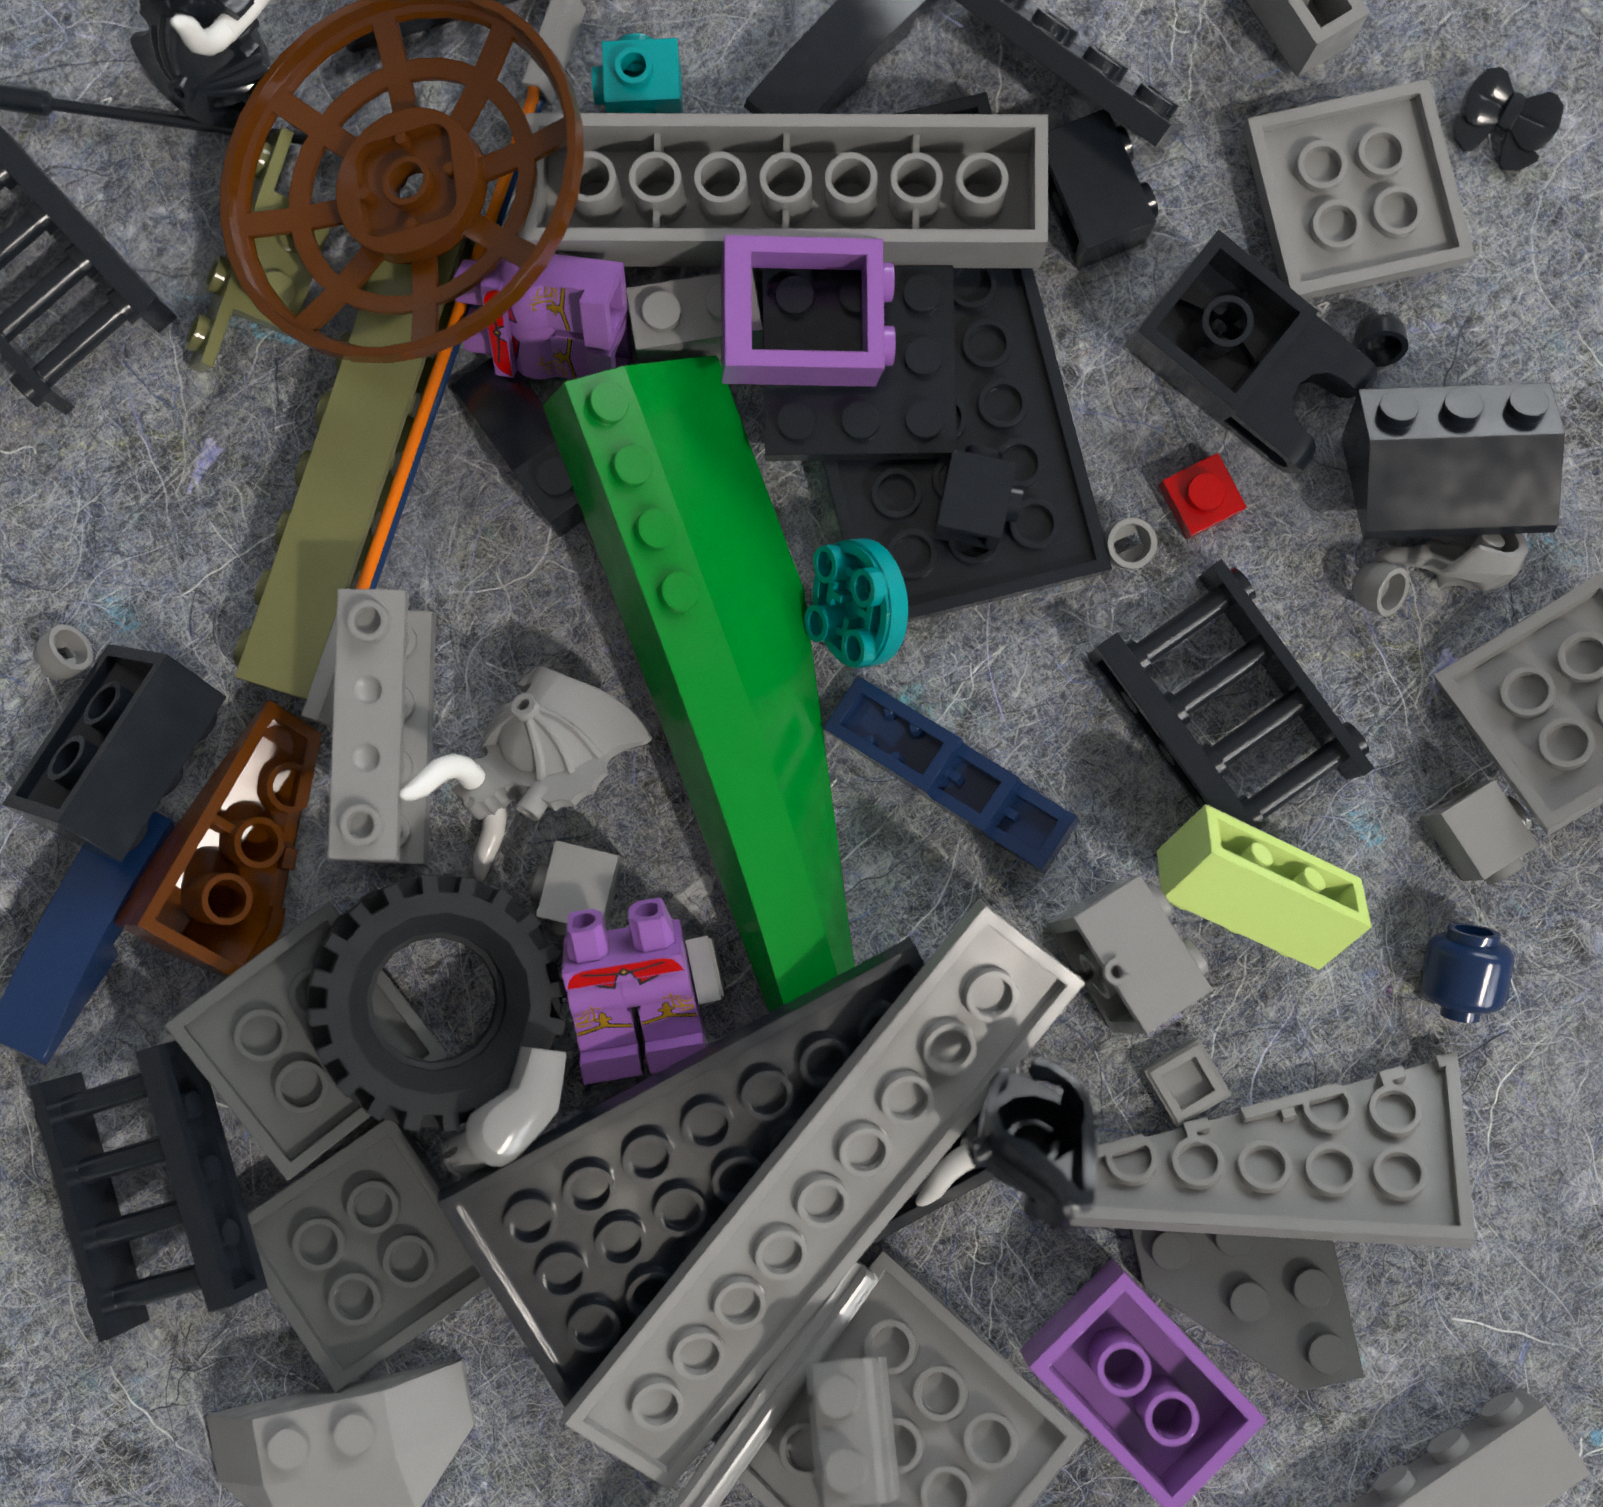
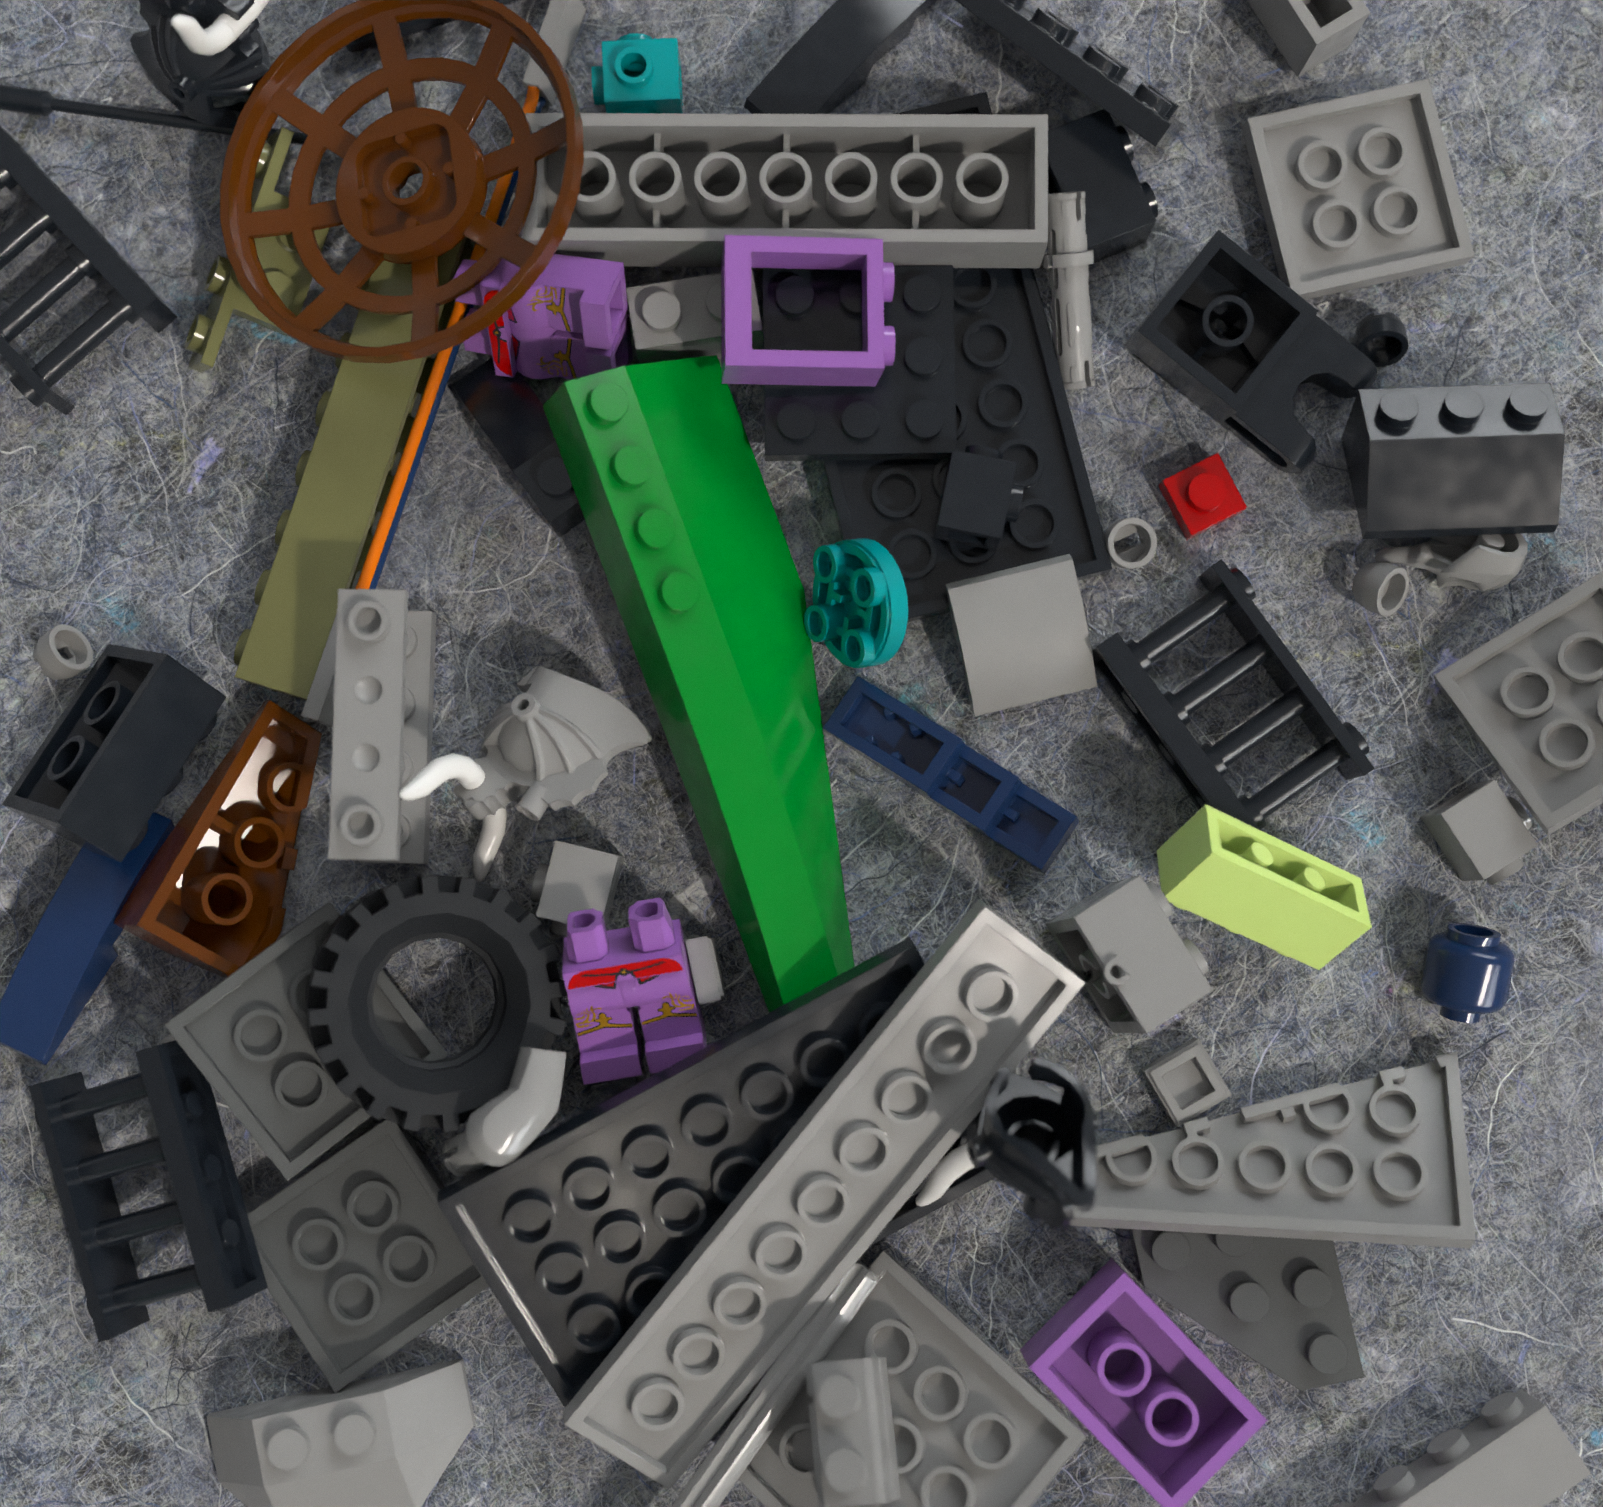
(1022, 634): none -> light grey slope
(1069, 284): none -> light grey pin
(1494, 103): black piece -> none

